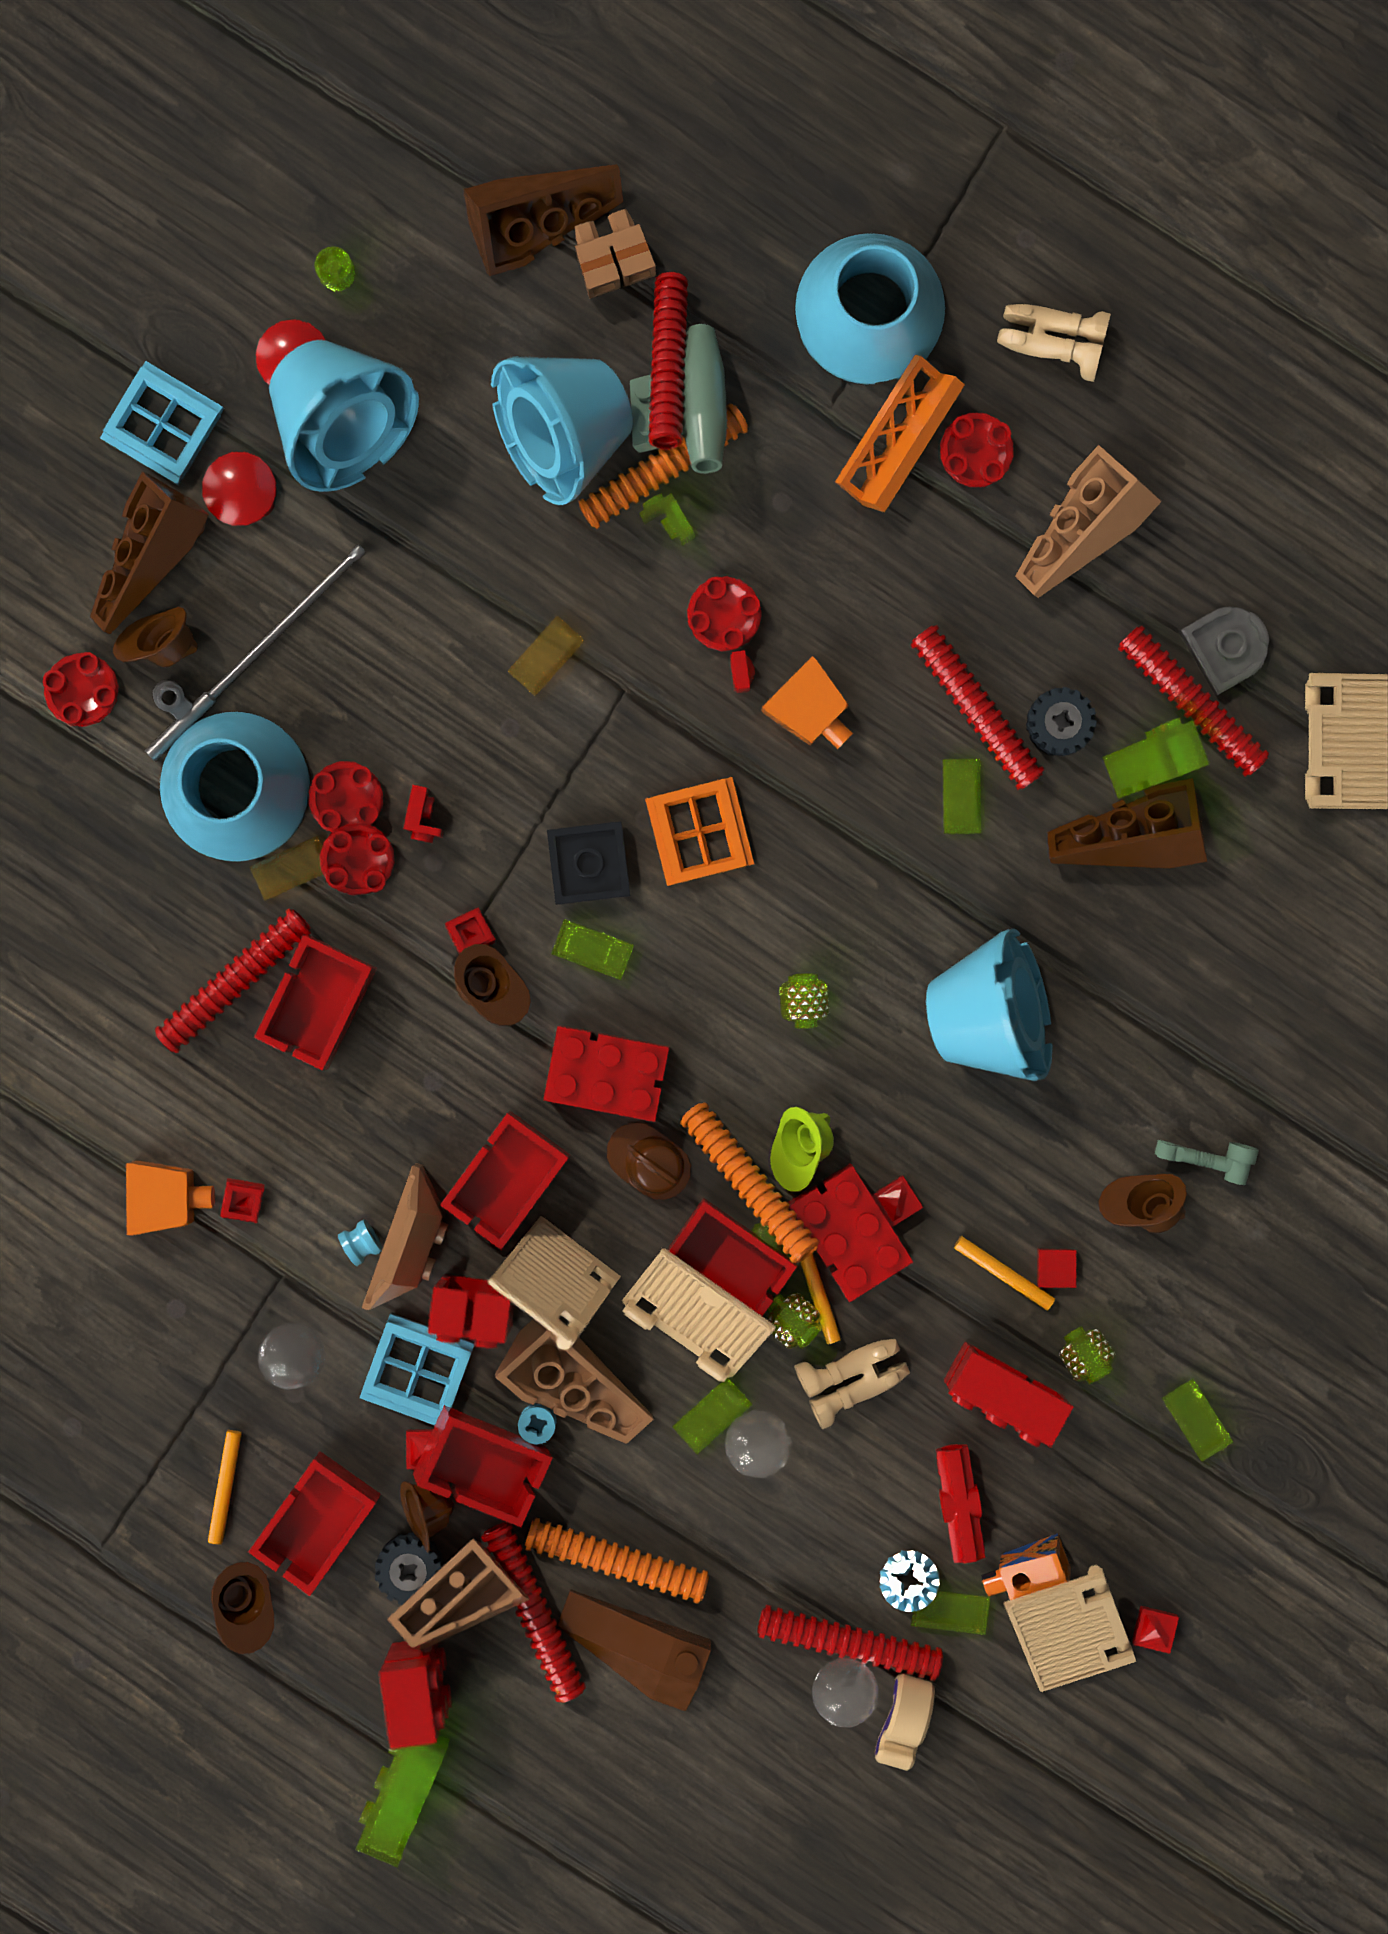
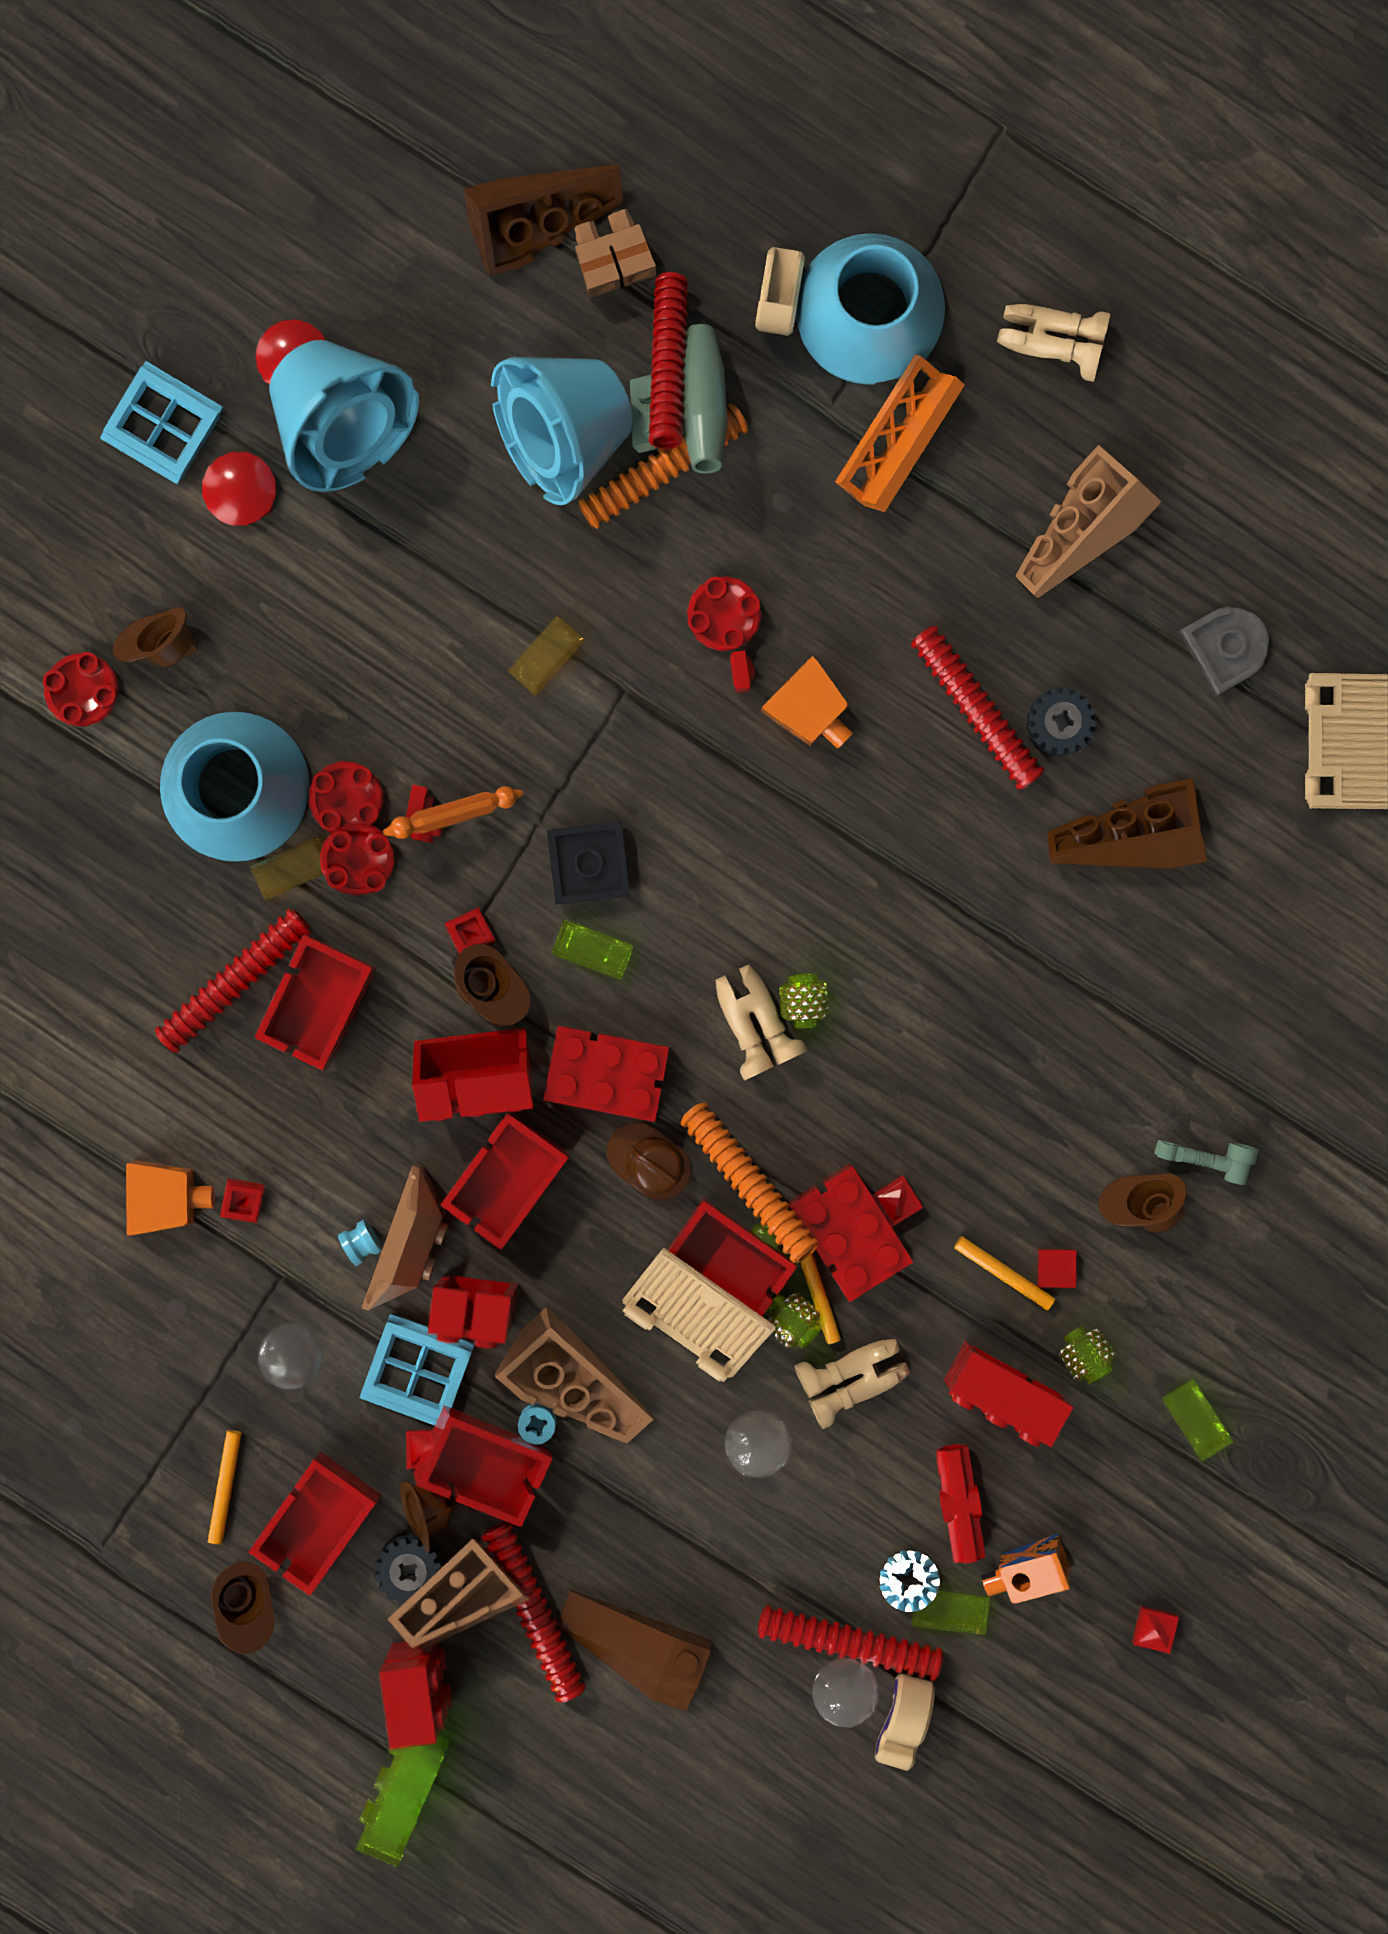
(156, 537): reddish brown wedge -> none
(188, 713): flat silver piece -> none
(331, 261): clear neon green wheel -> none
(453, 812): none -> orange wheel
(472, 1074): none -> red piece
(552, 1278): tan window -> none
(617, 1560): orange piece -> none
(675, 521): clear neon green bracket -> none
(712, 1415): clear neon green tile -> none
(731, 822): orange piece -> none
(738, 1017): none -> tan piece
(780, 291): none -> tan animal
(799, 1147): lime piece -> none
(961, 796): clear neon green tile -> none
(976, 449): red dish -> none
(993, 1010): medium azure cone -> none
(1069, 1634): tan window -> none
(1163, 755): clear neon green wedge -> none
(1193, 701): red piece -> none

